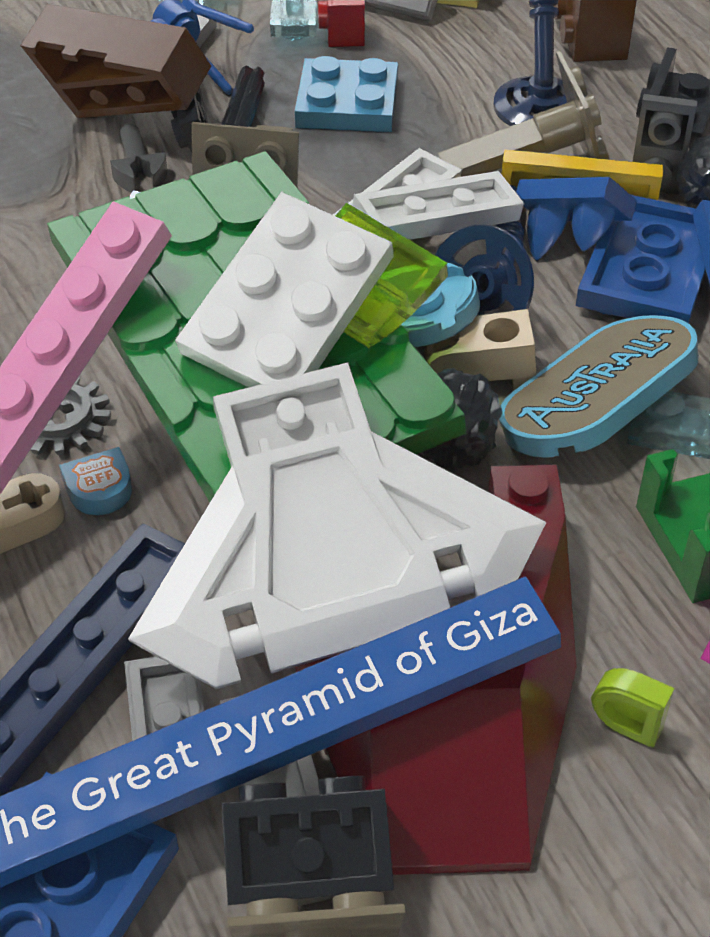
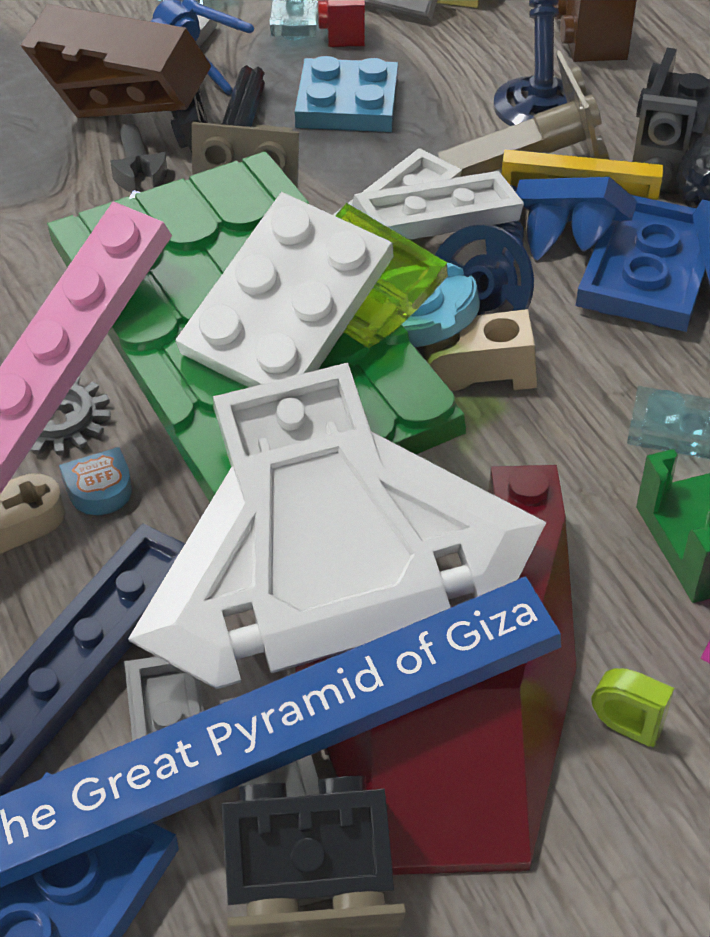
(481, 413): black piece -> none
(599, 385): tile -> none

